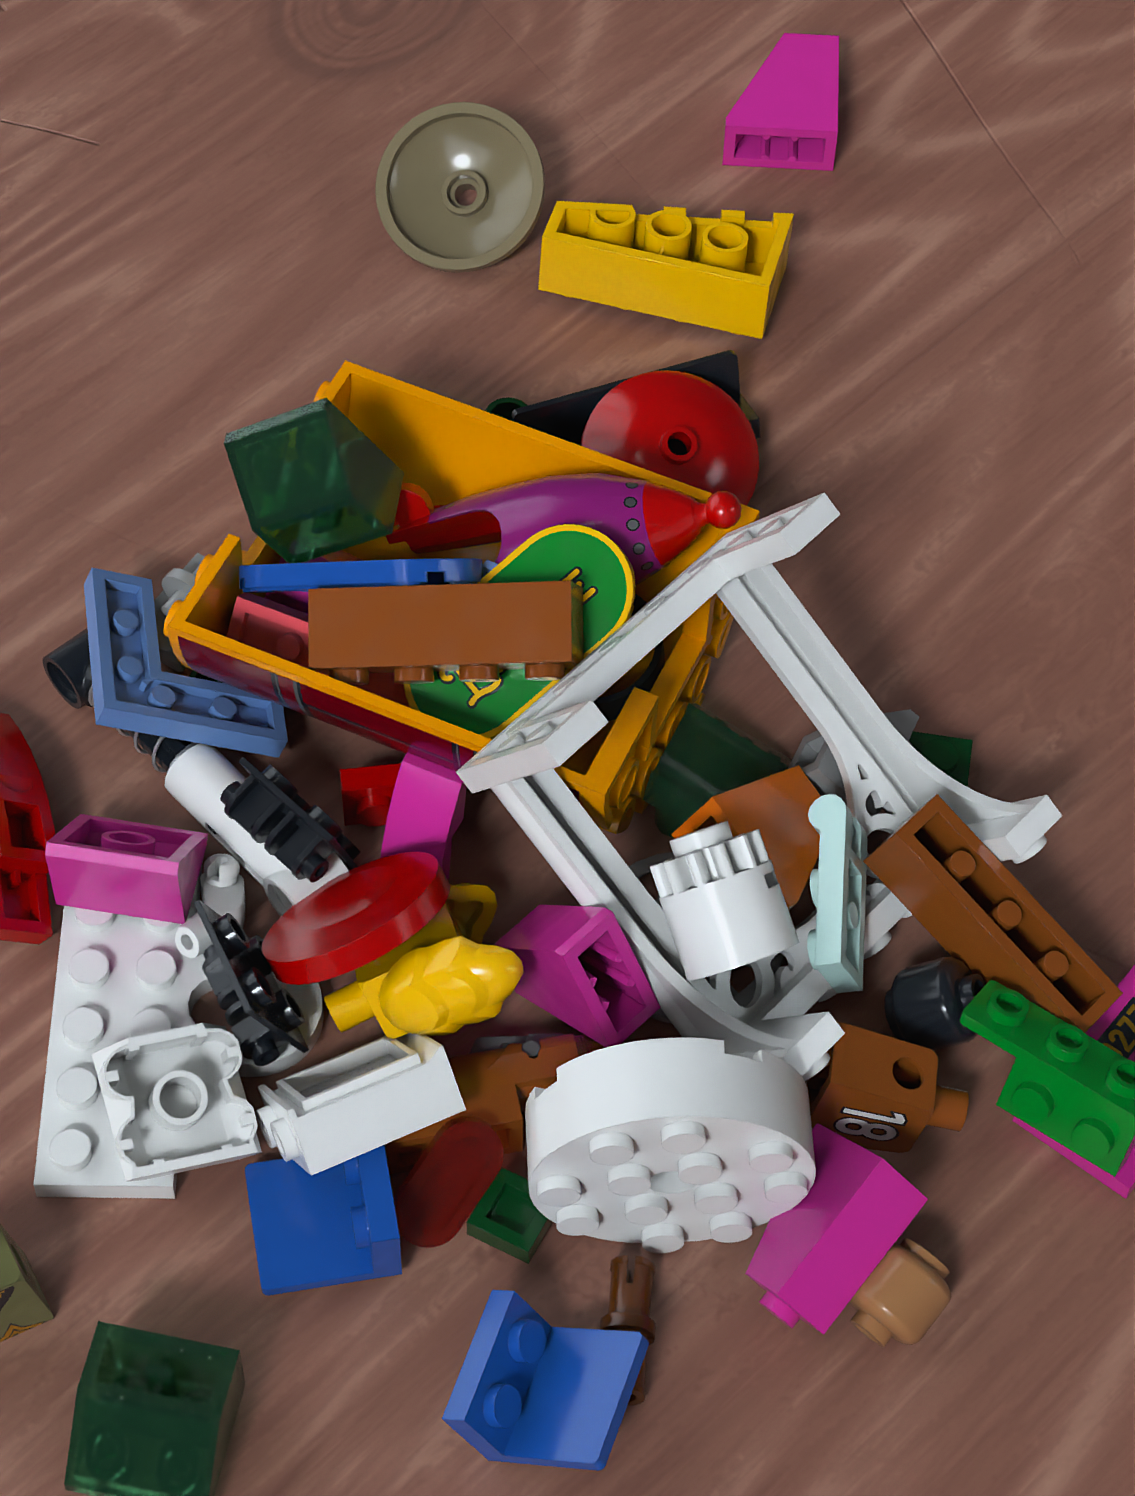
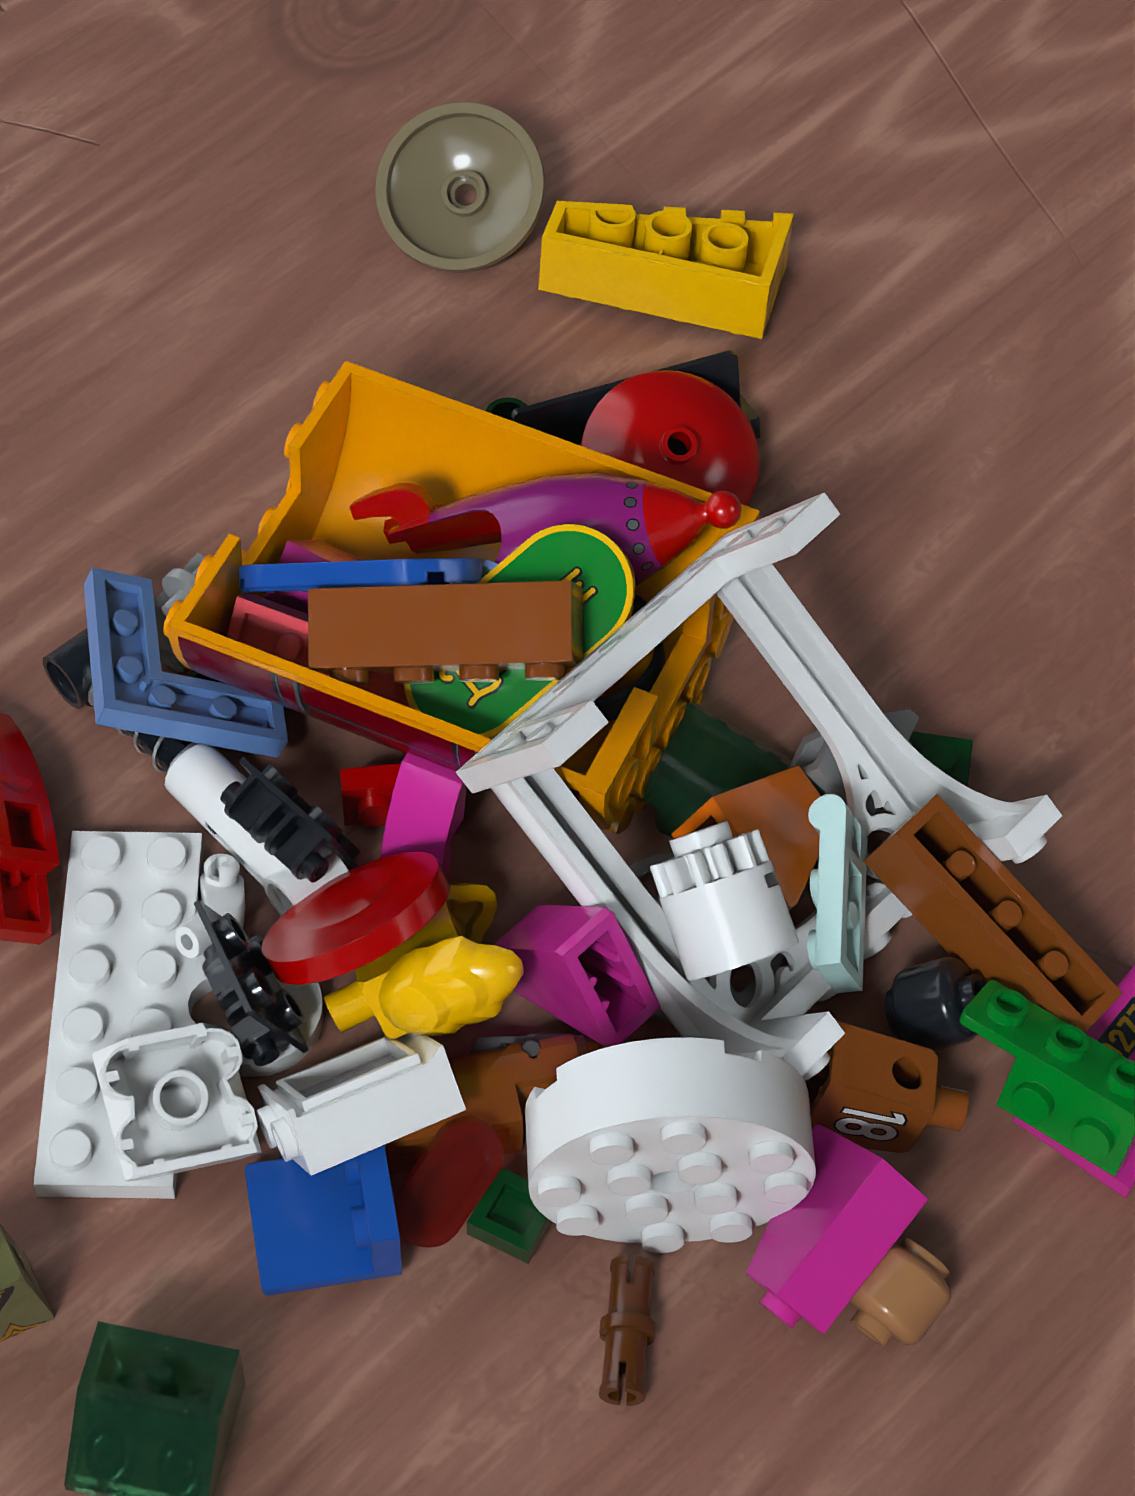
(125, 867): dark pink slope -> none
(313, 482): clear green slope -> none
(543, 1389): blue bracket -> none
(788, 108): dark pink slope -> none

